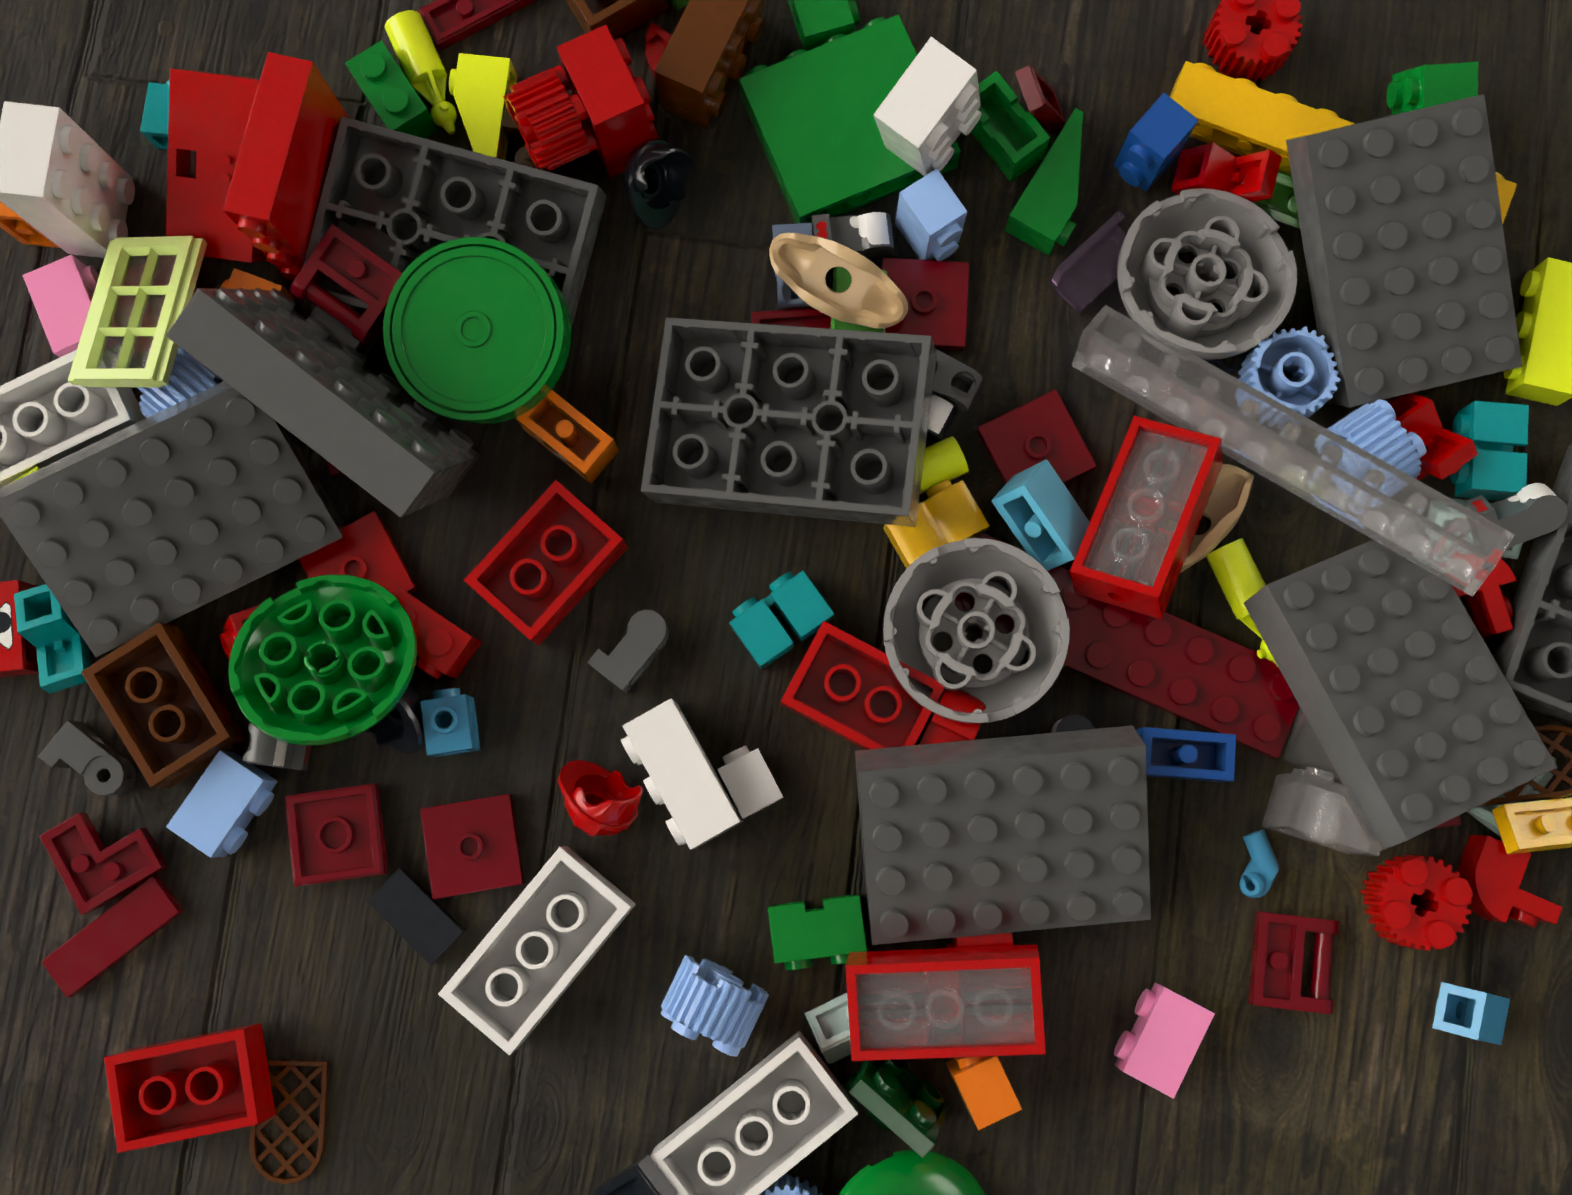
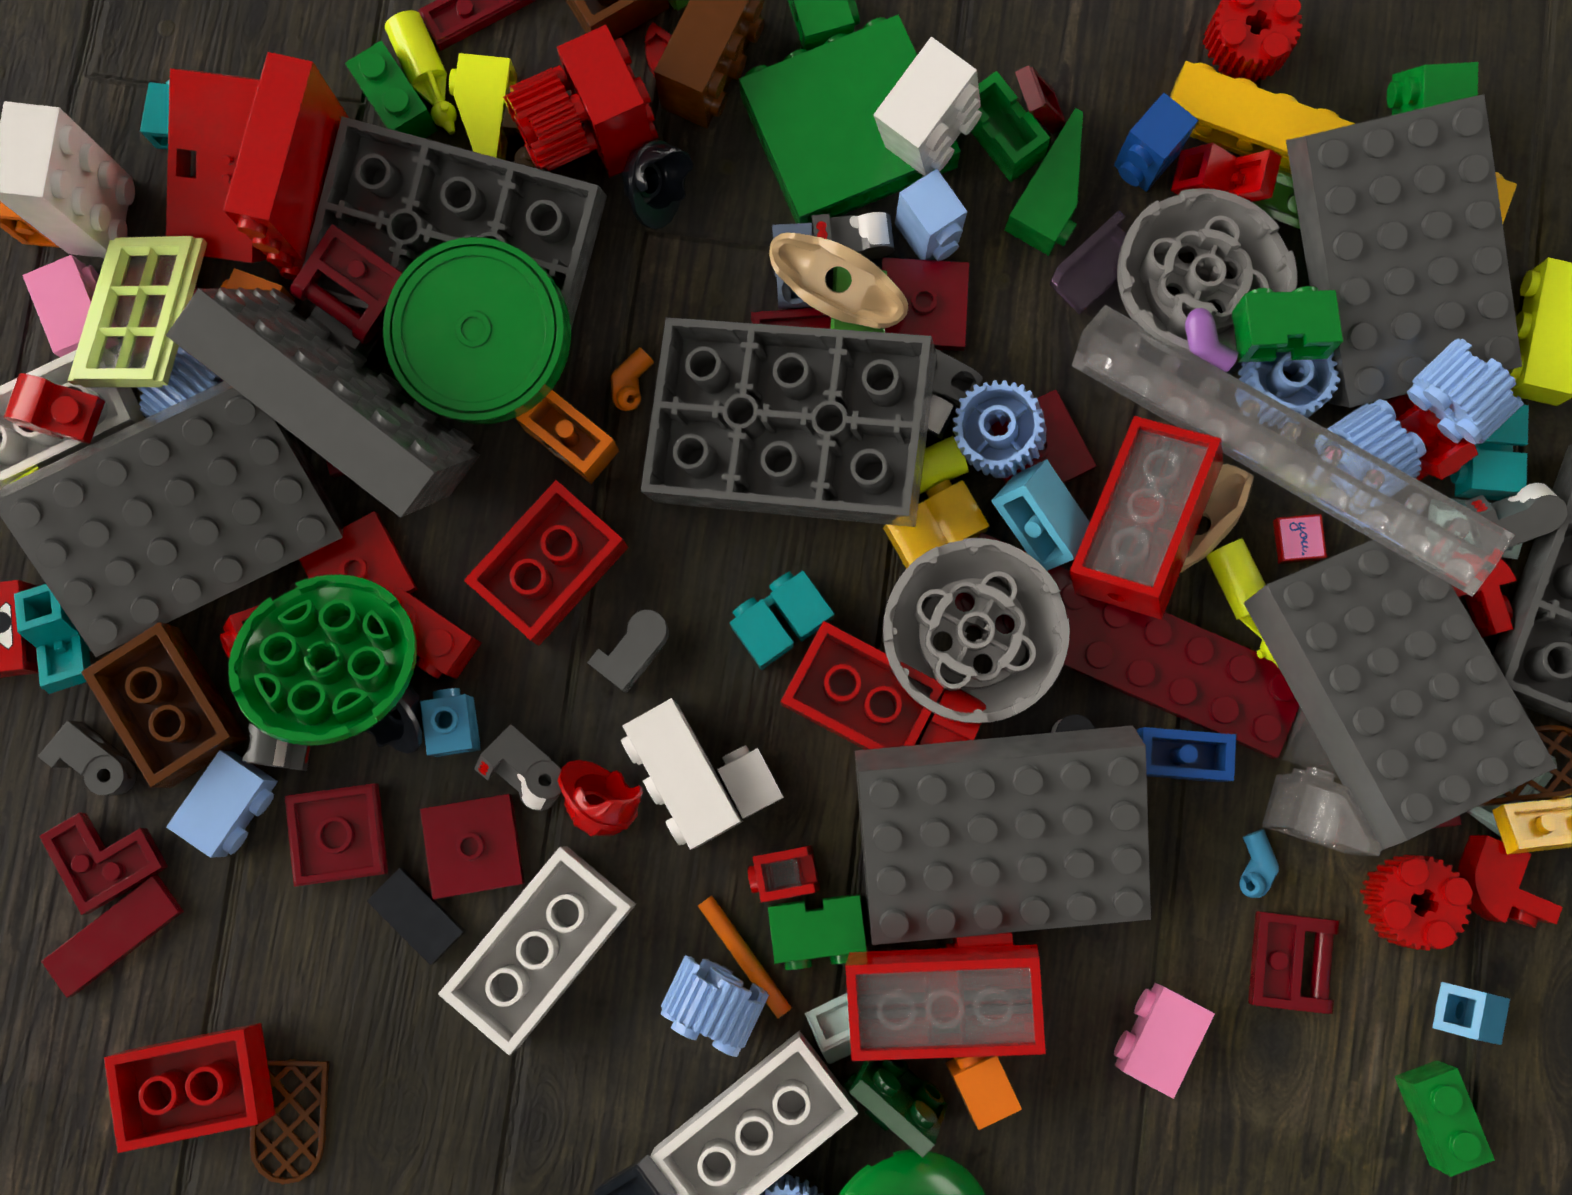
(53, 409): none -> red brick
(522, 767): none -> dark grey leg
(625, 380): none -> orange arm
(744, 955): none -> orange bar
(784, 874): none -> red window
(1002, 403): none -> light blue brick
(1204, 340): none -> medium lavender arm
(1292, 322): none -> green brick
(1299, 538): none -> bright pink tile
(1444, 1118): none -> green brick
(1465, 393): none -> light blue brick

